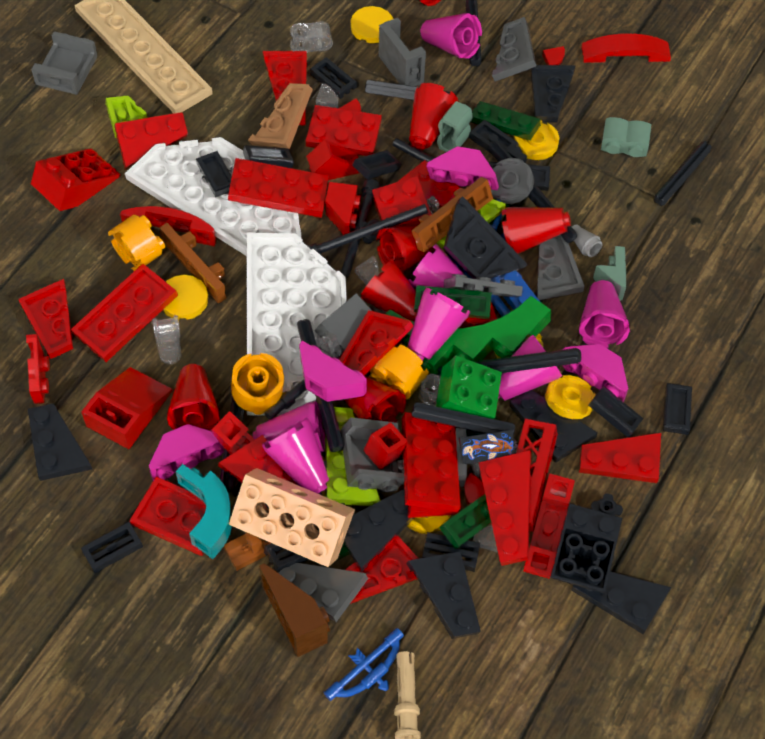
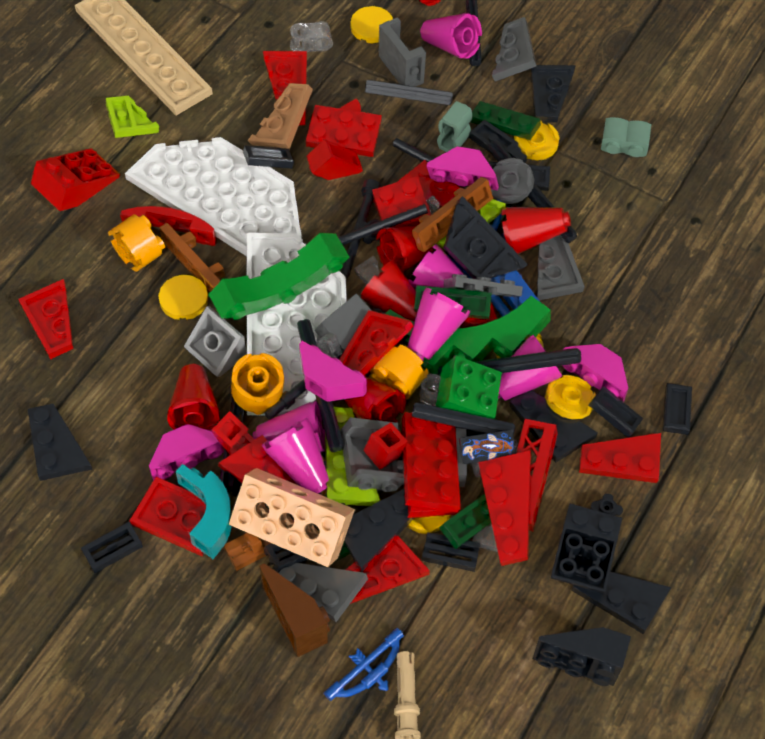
(37, 368): red wing -> none
(66, 63): dark grey panel -> none
(124, 312): red plate -> none
(125, 406): red slope -> none
(140, 135): red wing -> none
(168, 335): clear piece -> none
(215, 173): black tile -> none
(216, 343): none -> light grey slope
(278, 187): red plate -> none
(282, 281): none -> green brick
(327, 97): clear tile -> none
(330, 79): black tile -> none
(341, 205): red slope -> none
(377, 164): black tile -> none
(428, 109): red cone -> none
(448, 589): black wing -> none
(473, 489): red tile -> none
(549, 526): red slope -> none
(554, 55): red tile -> none
(586, 653): none -> black slope
(587, 242): light grey cone -> none
(603, 316): dark pink cone -> none
(614, 272): sand green slope -> none
(625, 45): red slope -> none
(682, 173): black axle -> none

